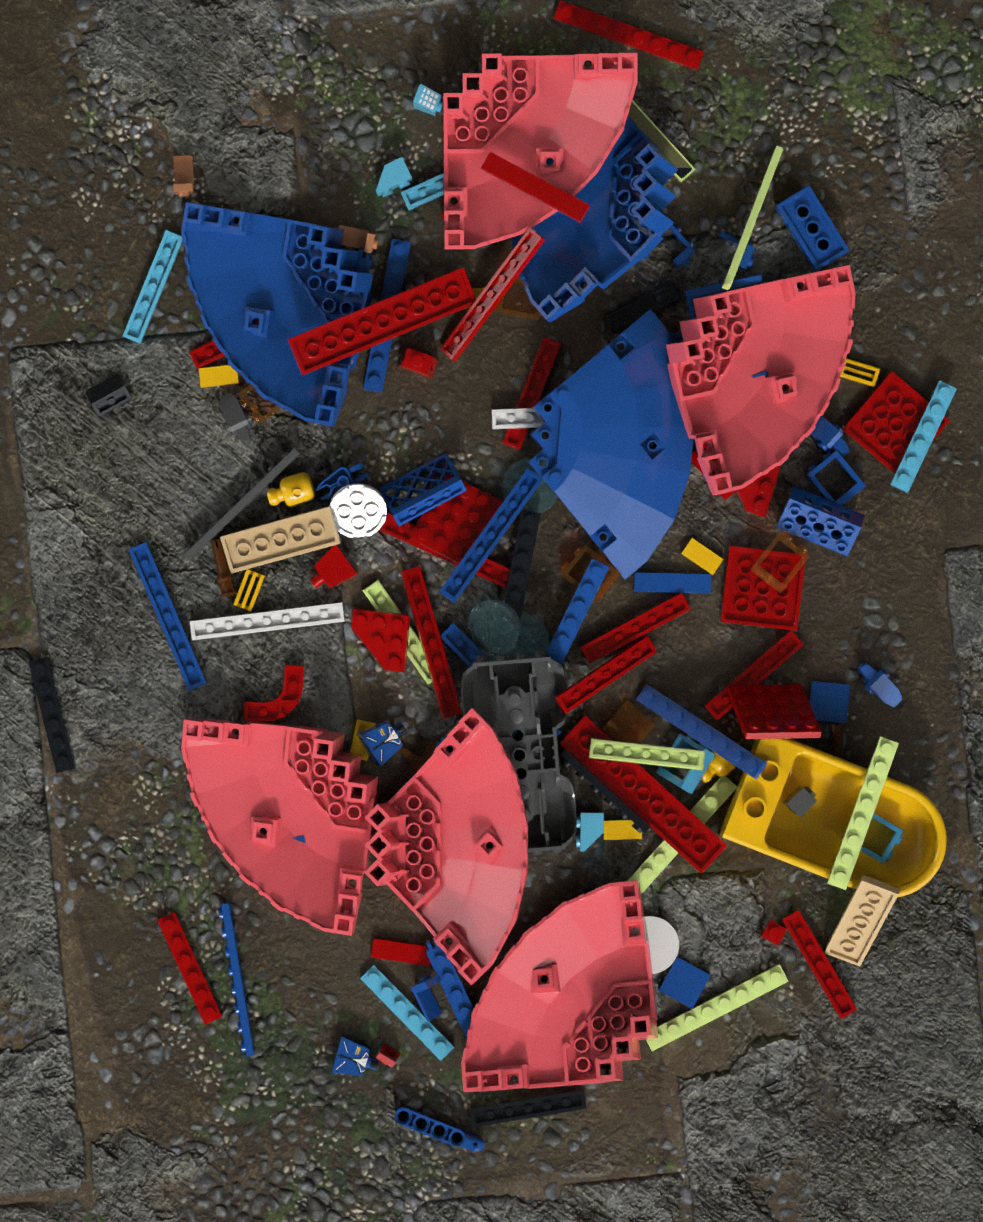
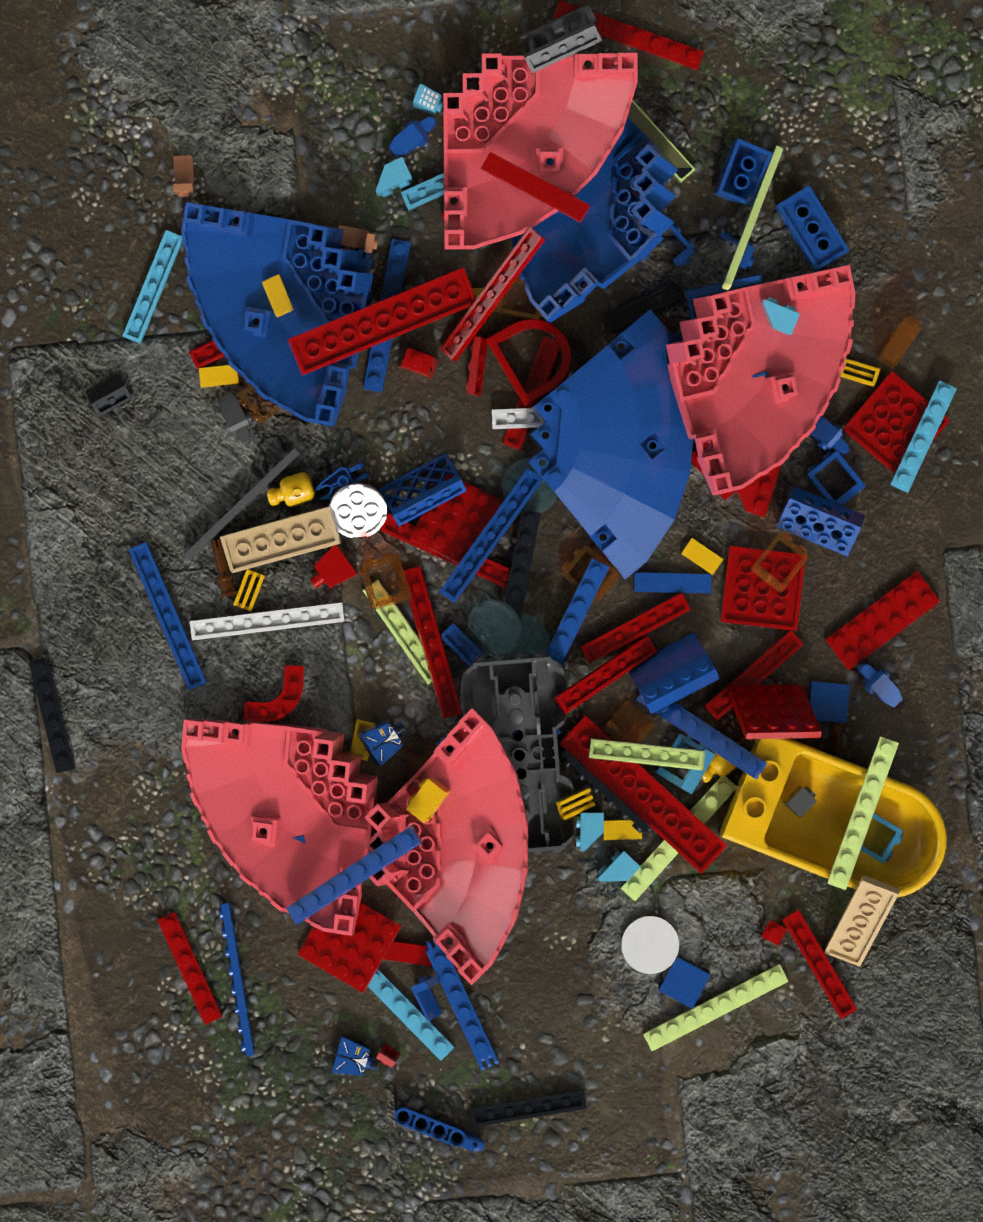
(278, 295): none -> yellow tile
(353, 957): none -> red plate
(354, 875): none -> blue plate
(384, 635): red plate -> none
(401, 597): none -> clear orange window
(412, 136): none -> blue hinge
(428, 799): none -> yellow brick
(477, 366): none -> red plate
(509, 332): none -> red window
(560, 38): none -> dark grey fence
(586, 1011): coral panel -> none
(588, 798): none -> yellow tile
(620, 868): none -> medium azure slope
(673, 673): none -> blue slope
(742, 173): none -> blue slope
(780, 317): none -> medium azure slope
(882, 620): none -> red plate
(899, 342): none -> clear orange window

